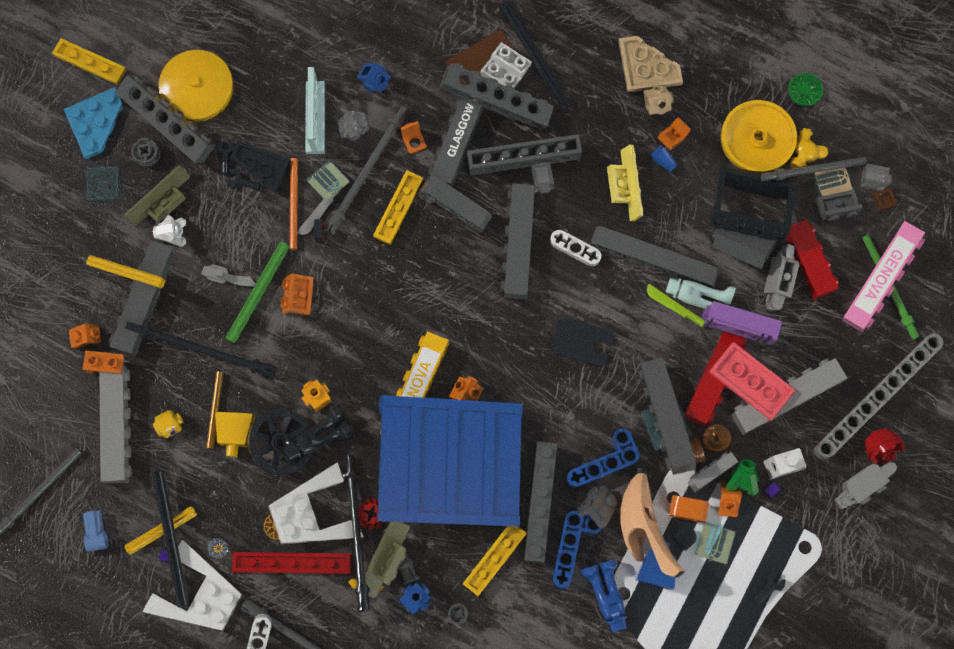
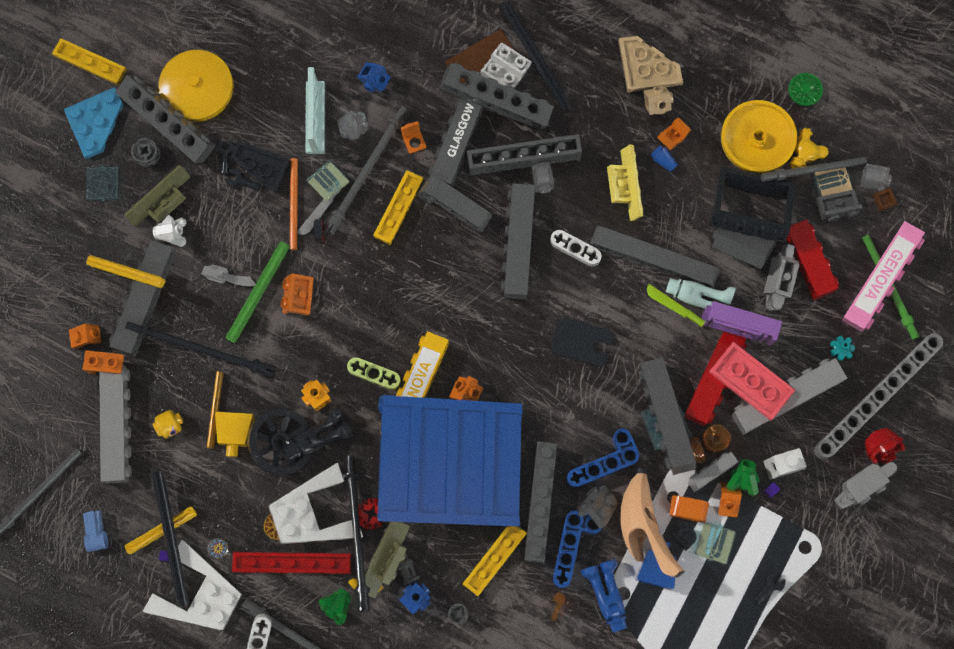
(336, 605): none -> green rock
(385, 383): none -> yellowish green beam
(559, 599): none -> clear orange hand
(842, 348): none -> teal plant

